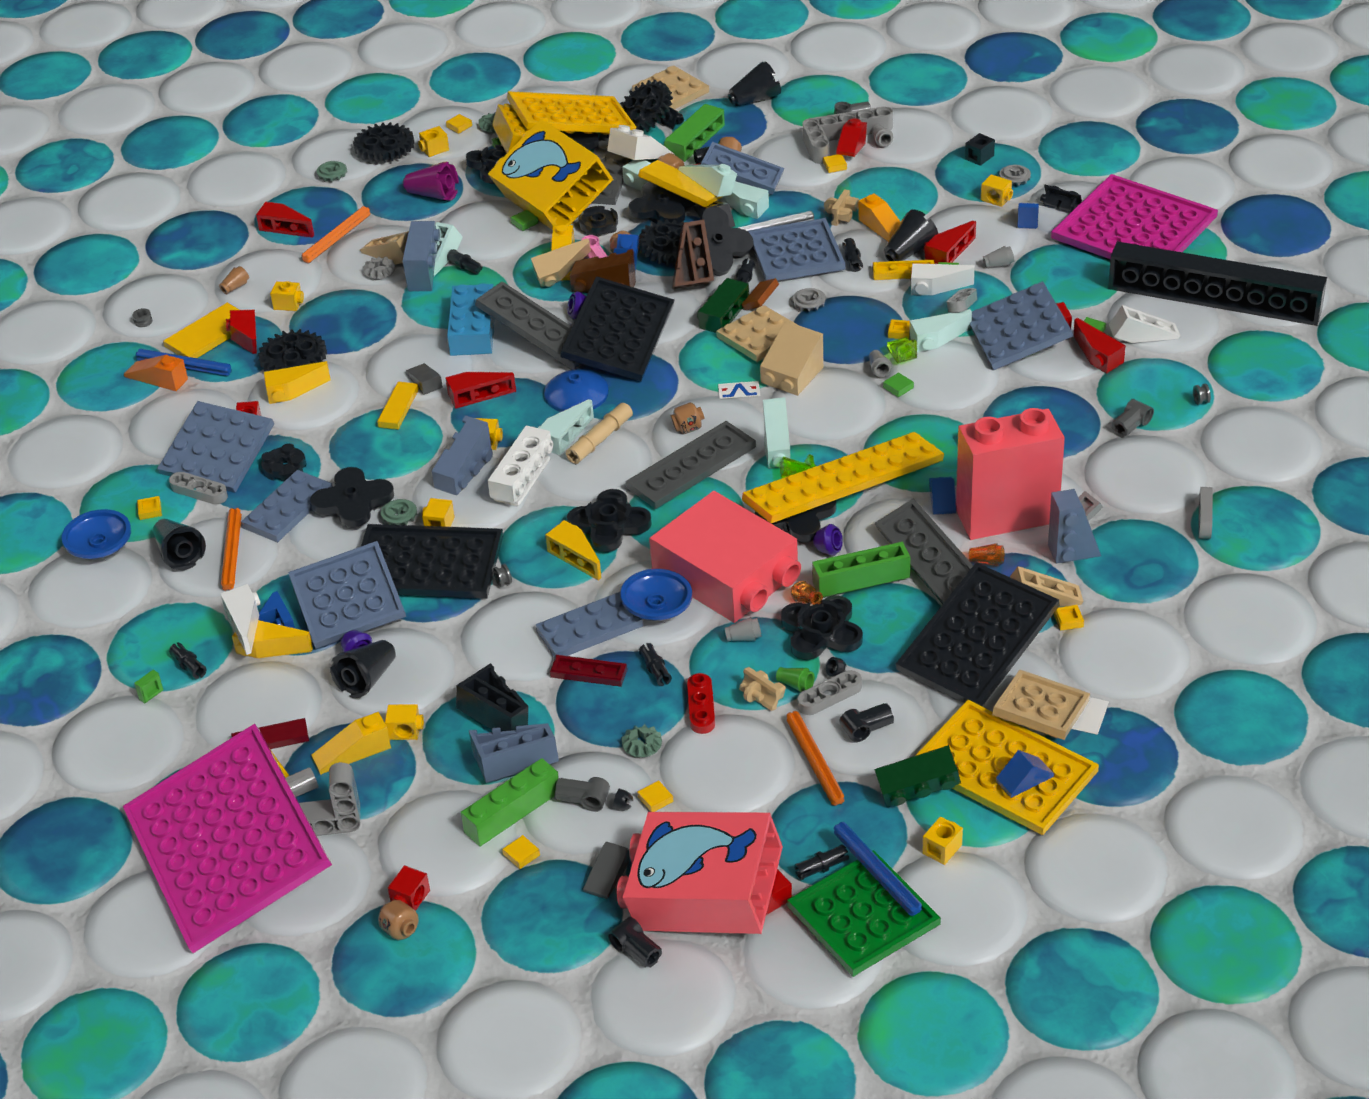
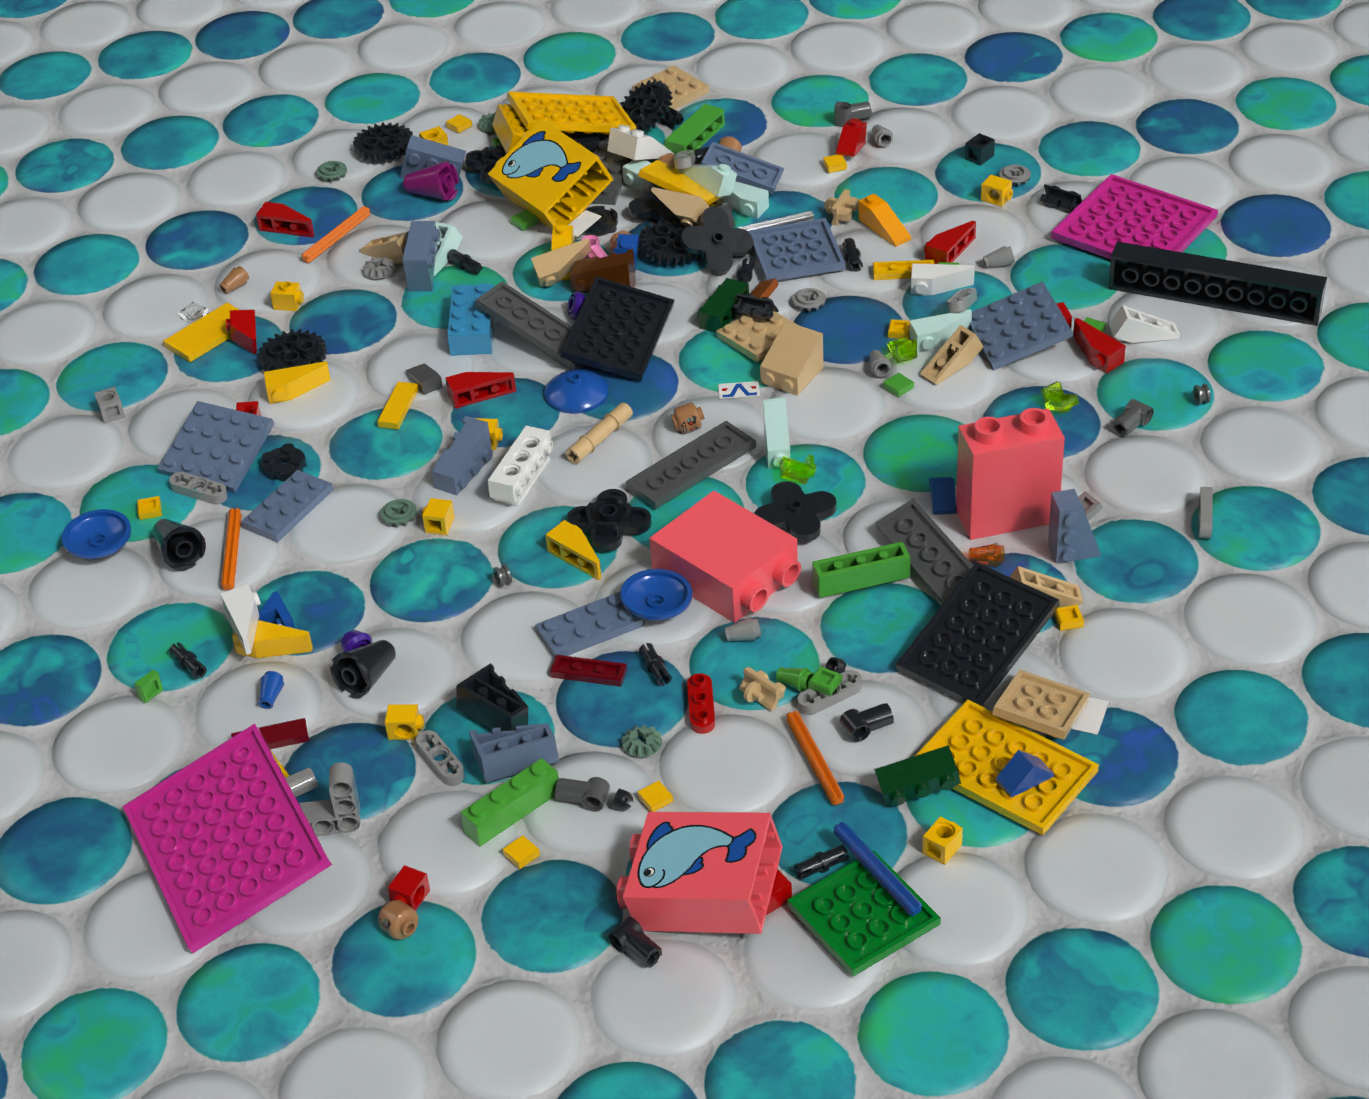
(109, 405): none -> light grey brick
(142, 317): dark grey bush -> none
(160, 371): orange slope -> none
(190, 363): blue axle -> none
(193, 312): none -> clear plate
(270, 687): none -> blue cone
(346, 594): sand blue plate -> none
(352, 497): black plant -> none
(355, 742): yellow slope -> none
(425, 153): none -> sand blue wedge
(438, 558): black plate -> none
(440, 767): none -> light grey beam
(568, 425): light aqua slope -> none
(583, 222): none -> white sticker
(607, 870): dark grey slope -> none
(684, 159): none -> light grey beam
(684, 206): none -> tan slope
(693, 256): reddish brown wedge -> none
(755, 86): black cone -> none
(762, 307): none -> black hinge
(805, 593): clear orange cone -> none
(821, 130): light grey beam -> none
(821, 627): black plant -> none
(825, 681): none -> bright green tile
(828, 540): dark purple cone -> none
(842, 477): yellow plate -> none
(910, 236): black cone -> none
(953, 355): none -> tan slope
(1028, 215): blue slope -> none
(1056, 399): none -> clear neon green bracket

